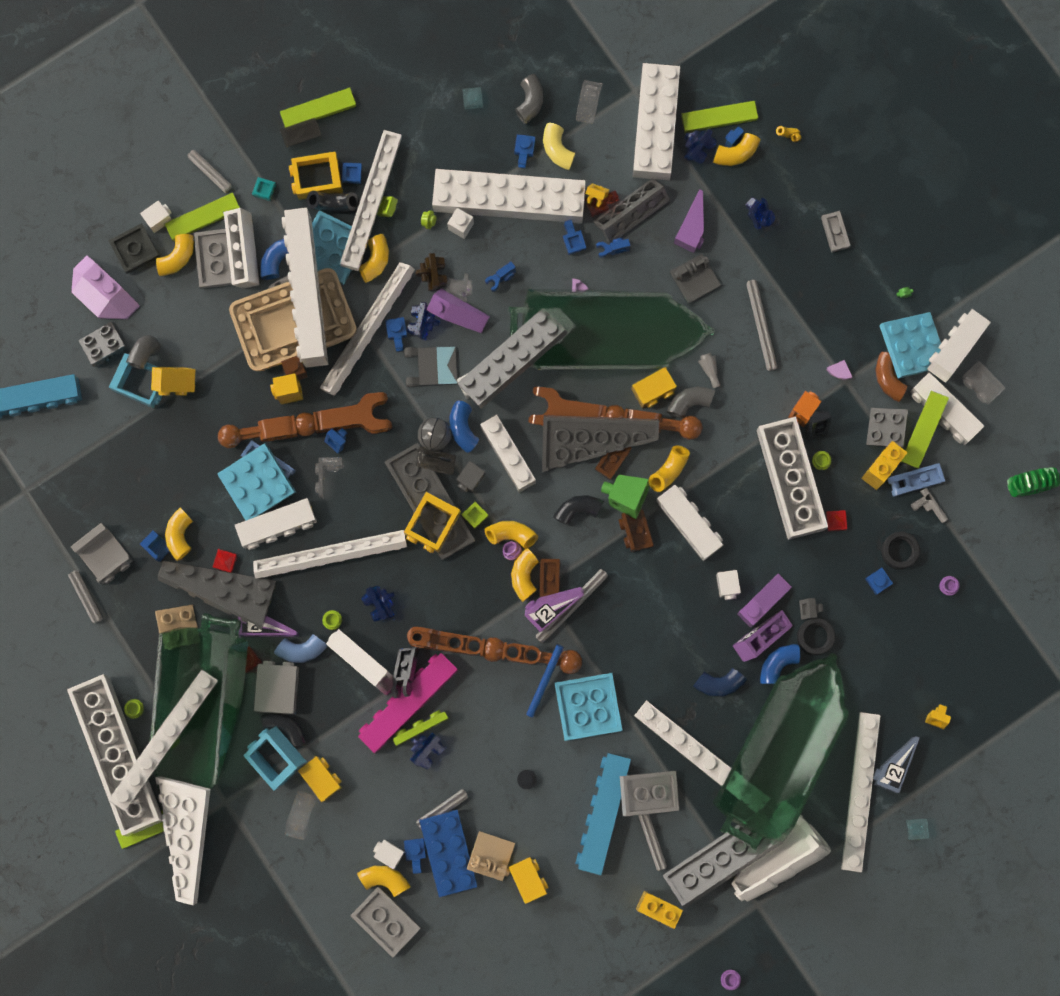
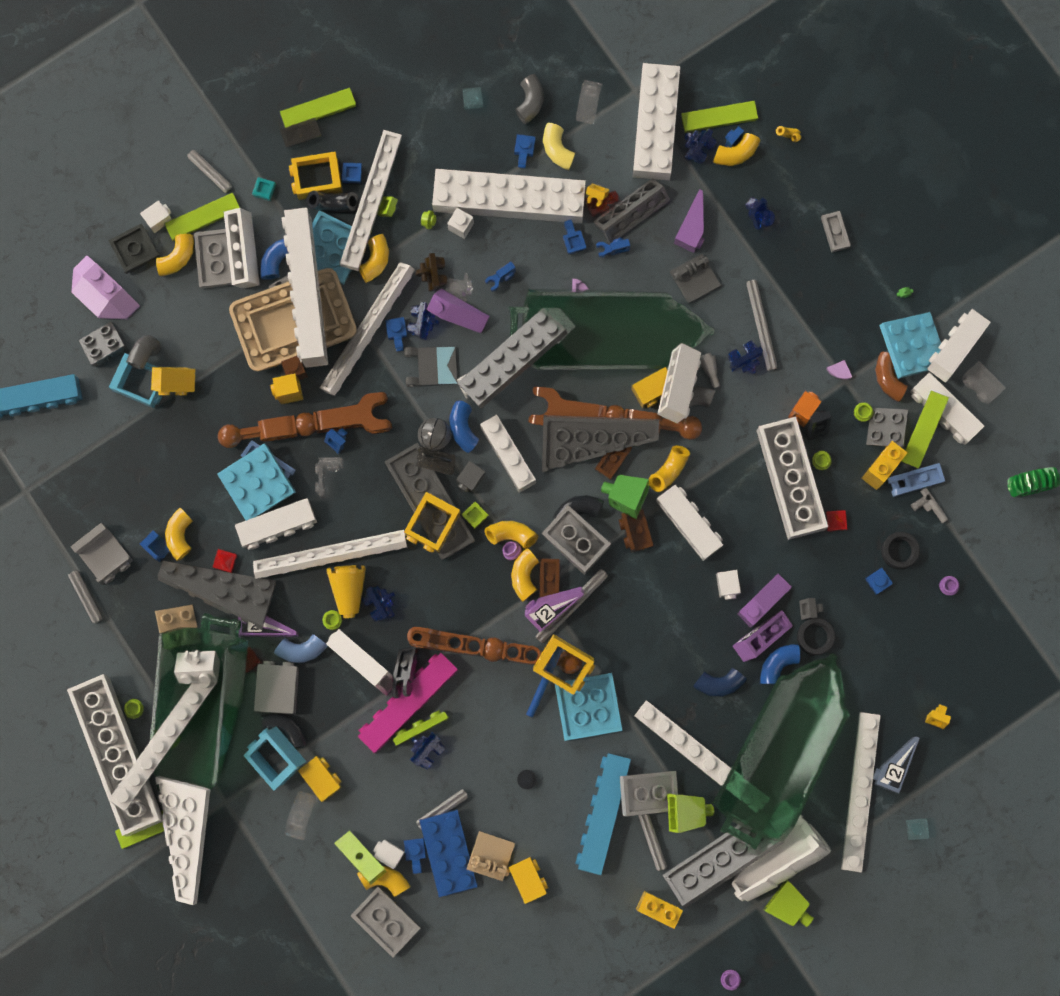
(197, 667): none -> white brick
(347, 588): none -> yellow cone
(353, 851): none -> lime tile
(548, 652): none -> yellow window
(576, 539): none -> light grey slope
(679, 383): none -> white brick
(687, 812): none -> lime torso
(752, 353): none -> clear blue hips
(789, 905): none -> lime torso
(863, 412): none -> lime plate

